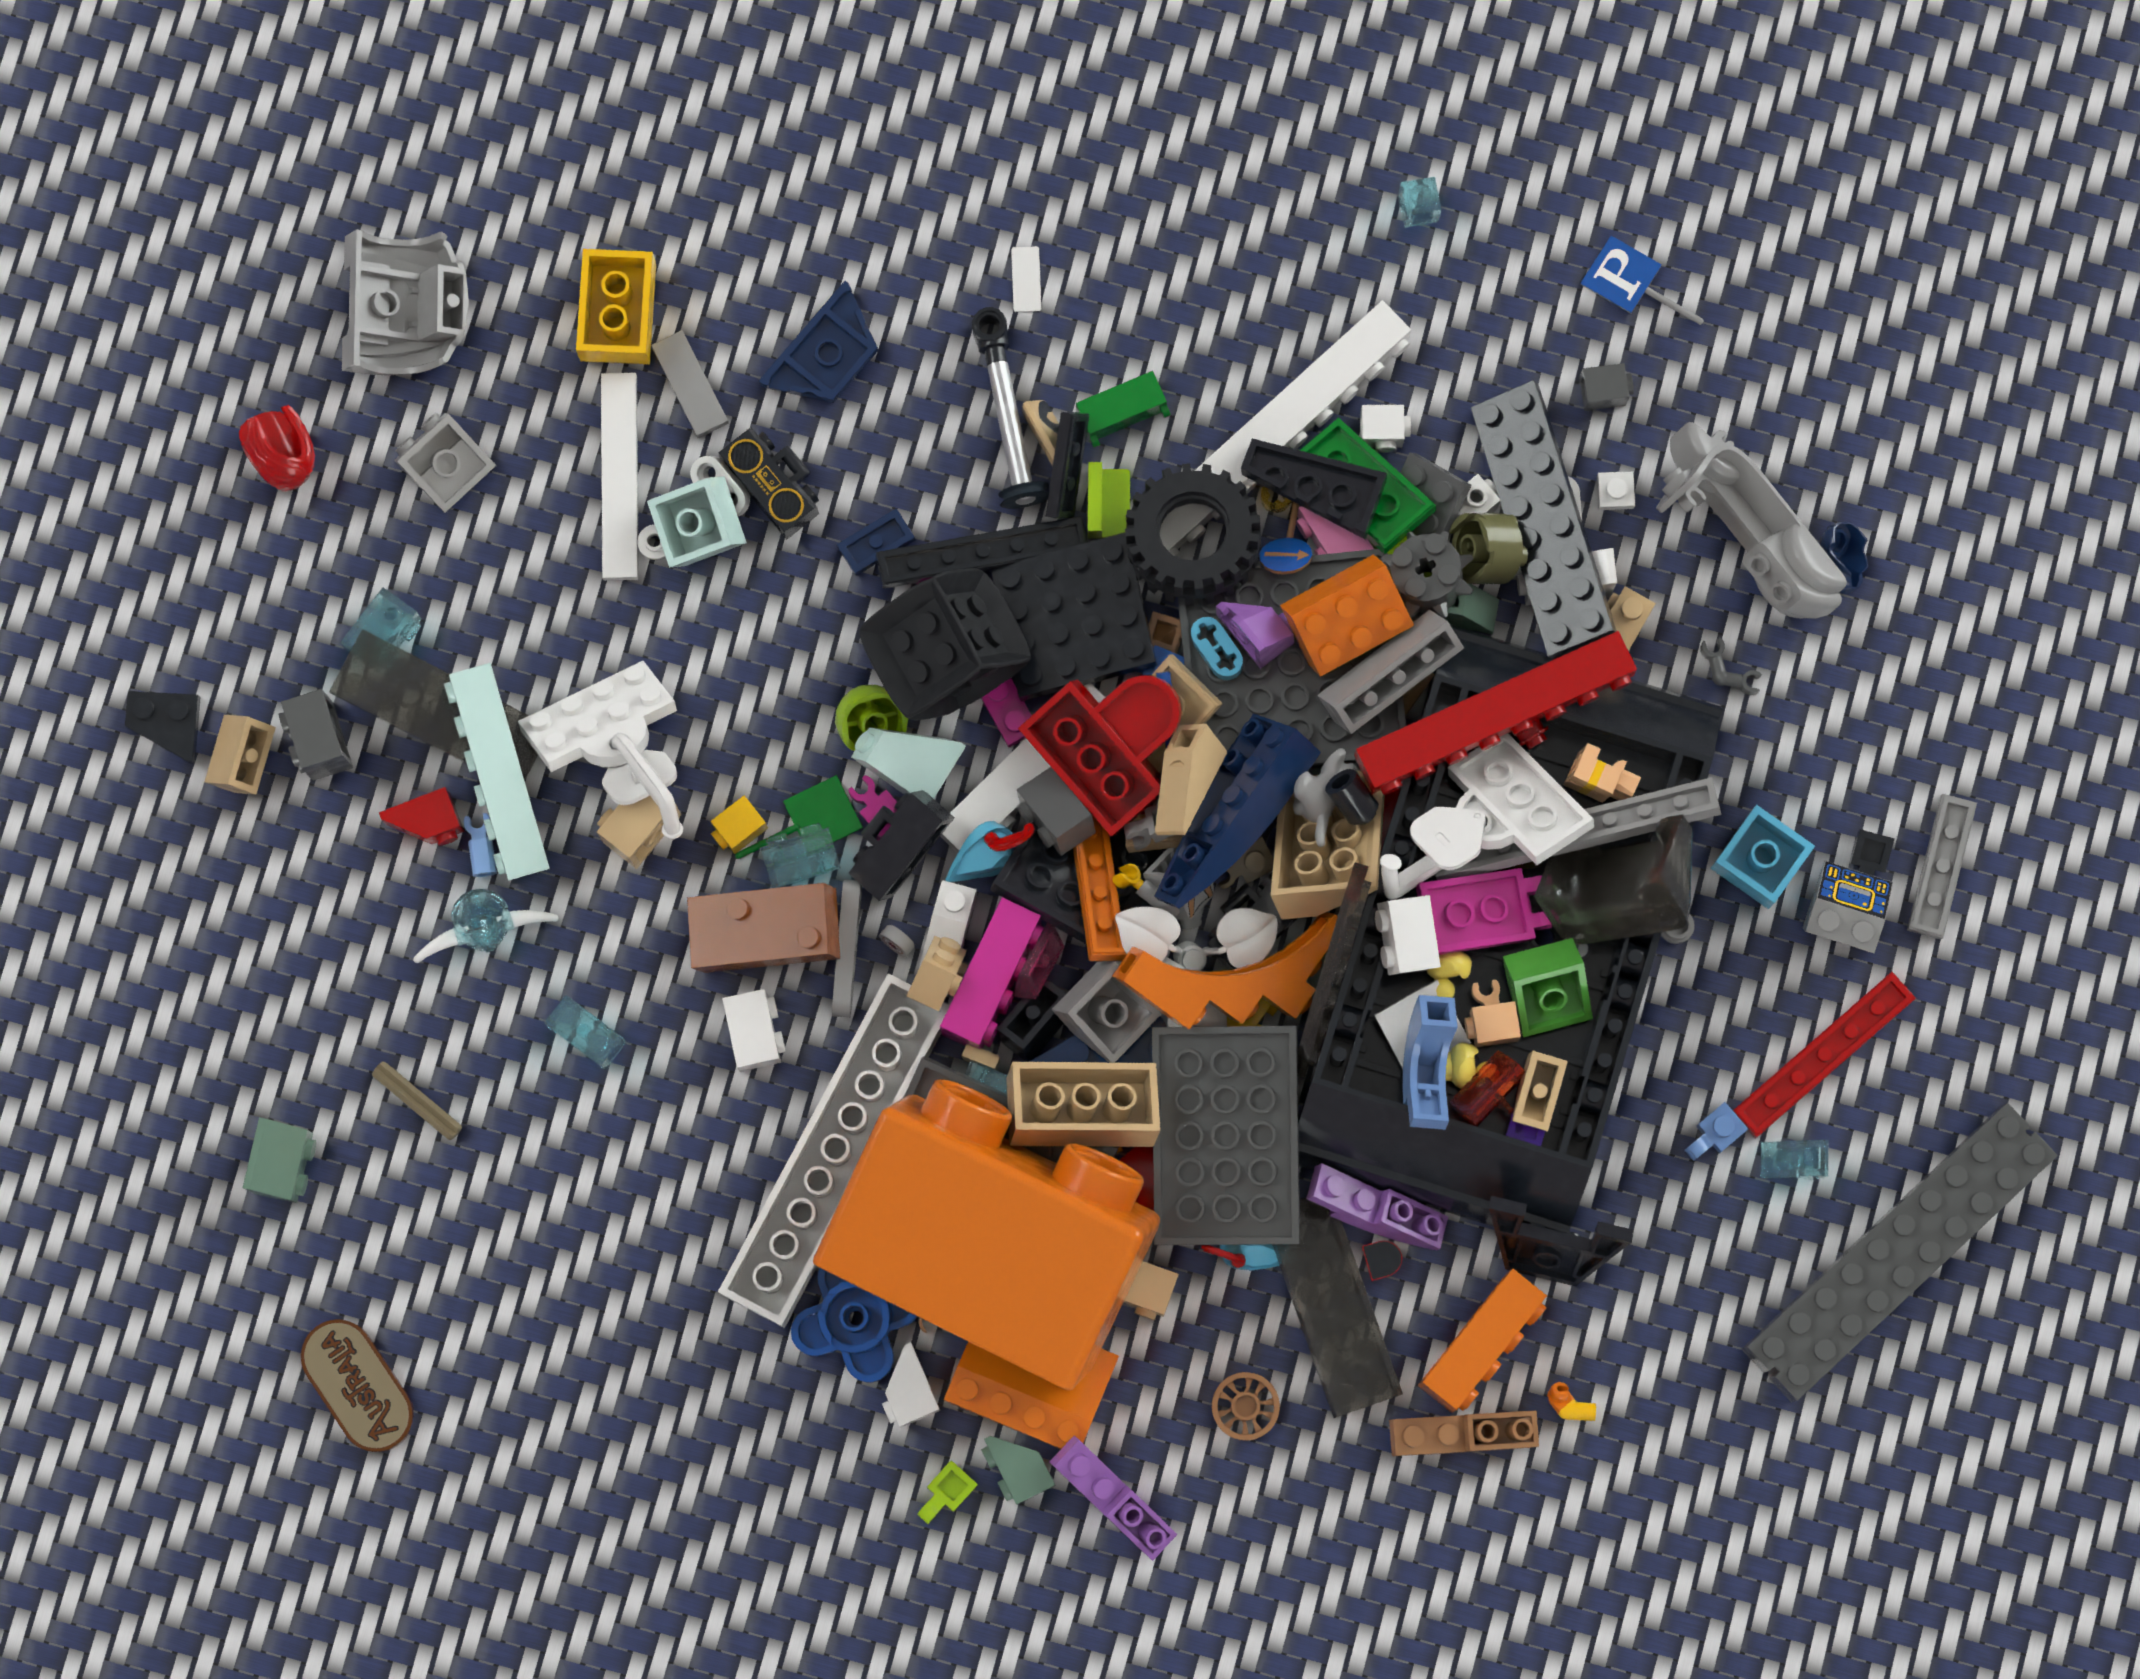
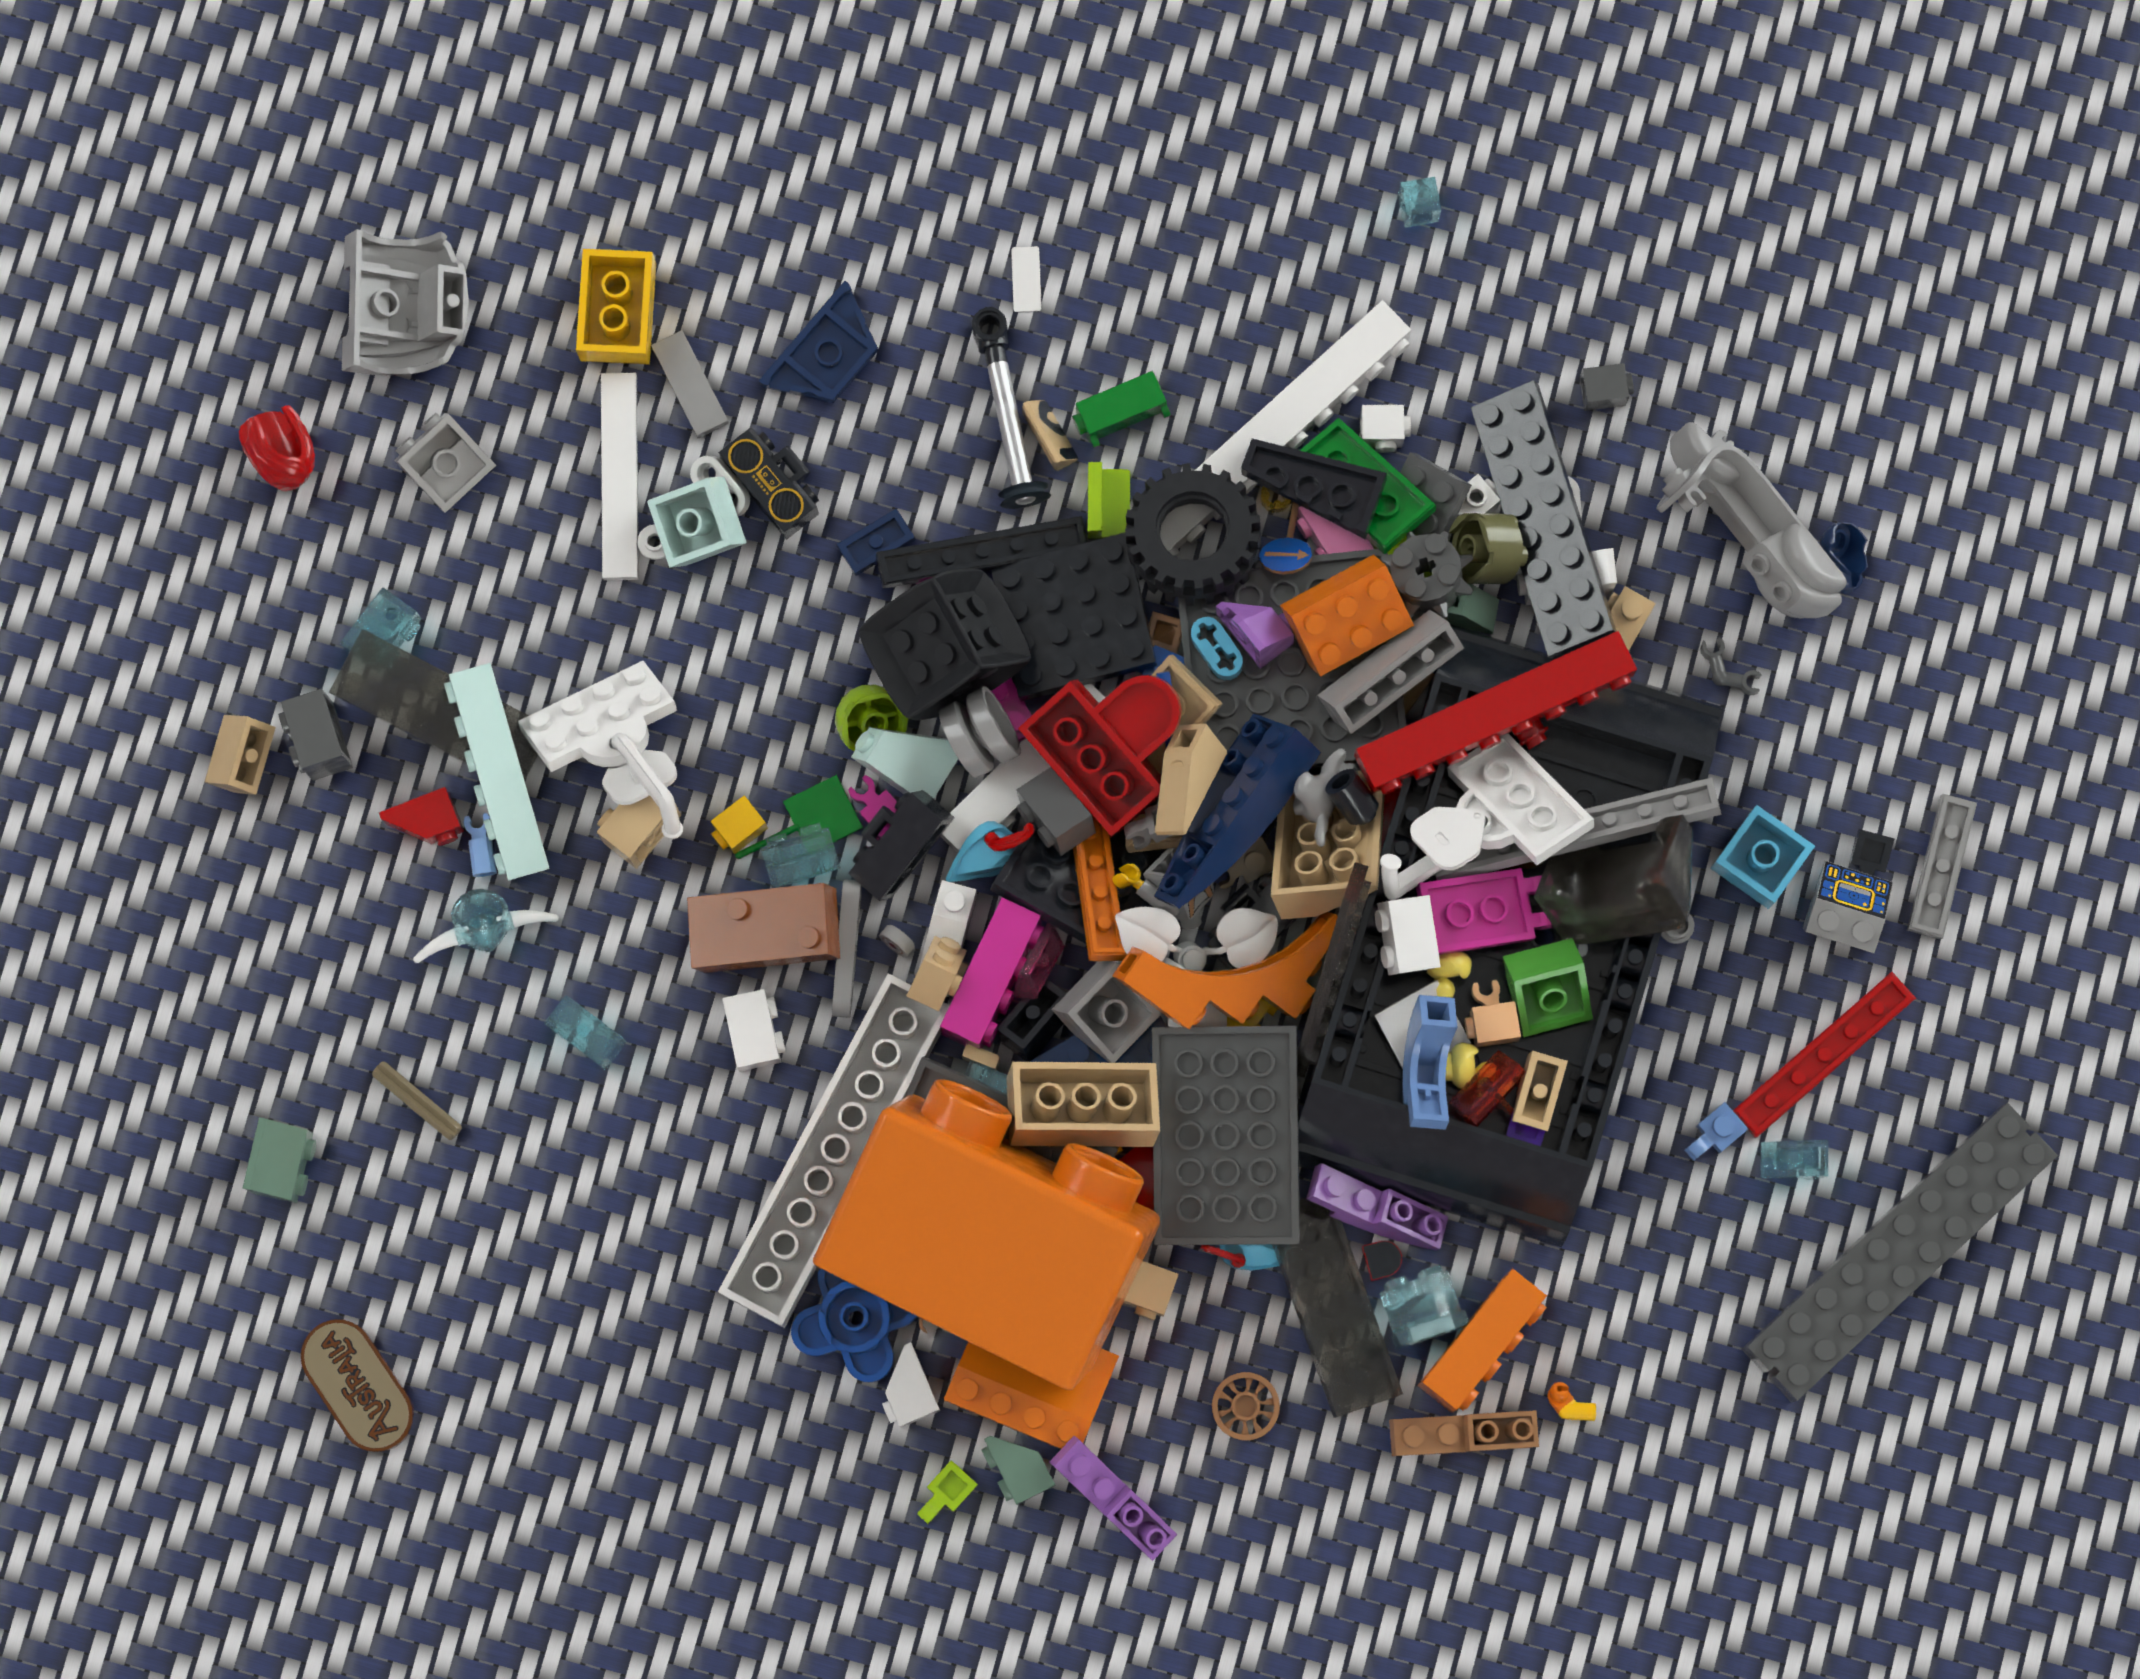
(165, 720): black wing -> none
(979, 732): none -> light grey wheel
(1067, 465): black tile -> none
(1422, 1307): none -> clear light blue piece
(1551, 1253): black wing -> none
(1600, 779): light nougat hips -> none
(1615, 490): white plate -> none
(1624, 276): blue piece -> none

